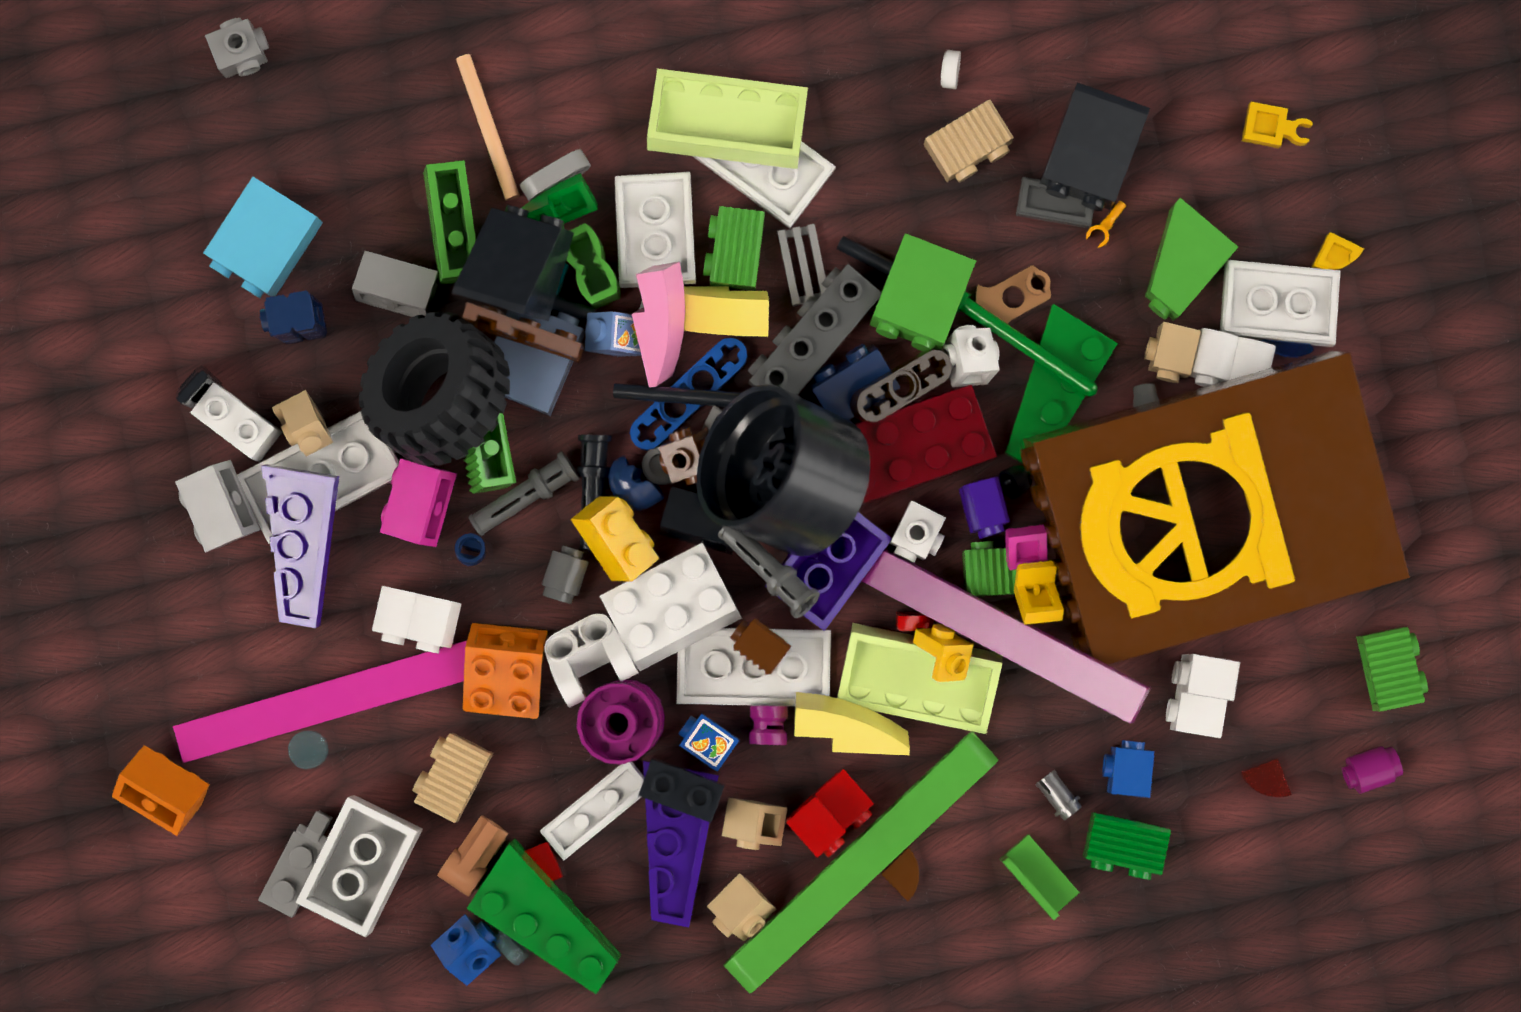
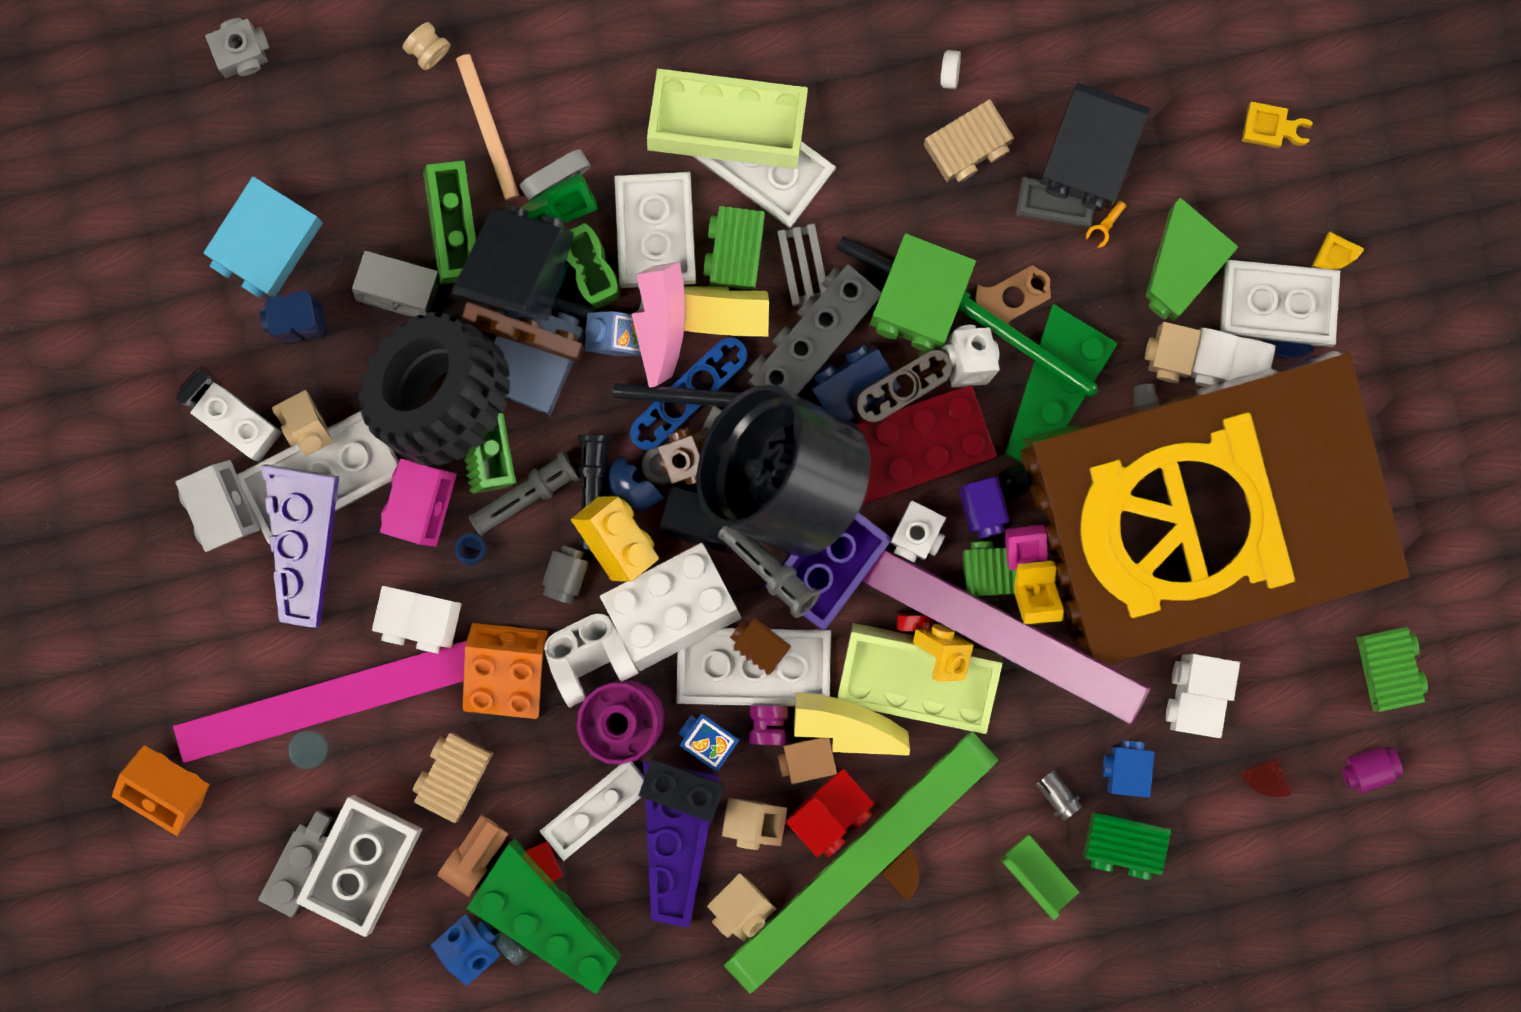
(426, 46): none -> tan wheel
(807, 760): none -> medium nougat brick

